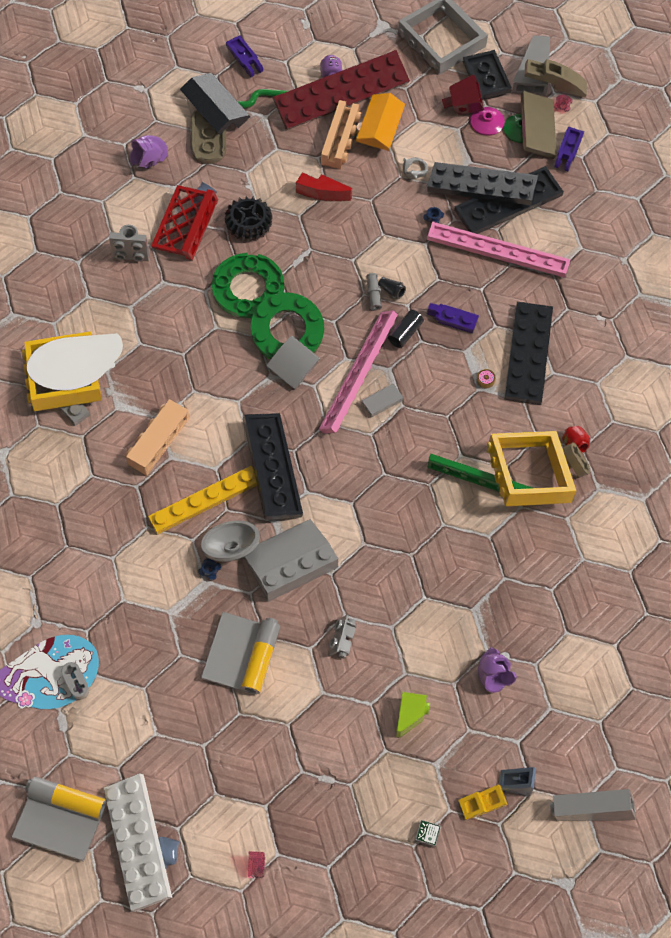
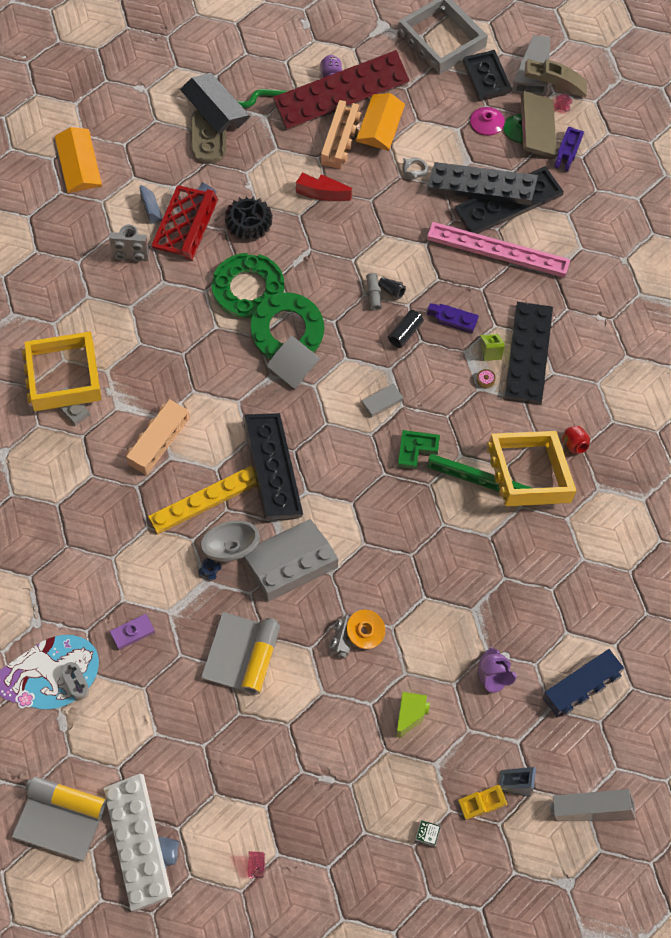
(74, 361): white sticker -> none
(77, 159): none -> light orange slope
(132, 631): none -> medium lavender plate
(148, 150): medium lavender helmet -> none
(150, 205): none -> sand blue slope
(244, 55): dark purple hinge -> none
(358, 372): bright pink plate -> none
(372, 623): none -> light orange dish
(414, 443): none -> green plate
(433, 211): dark blue plate -> none
(465, 96): dark red torso -> none
(492, 347): none -> lime slope
(576, 459): dark tan beam -> none
(582, 683): none -> dark blue brick

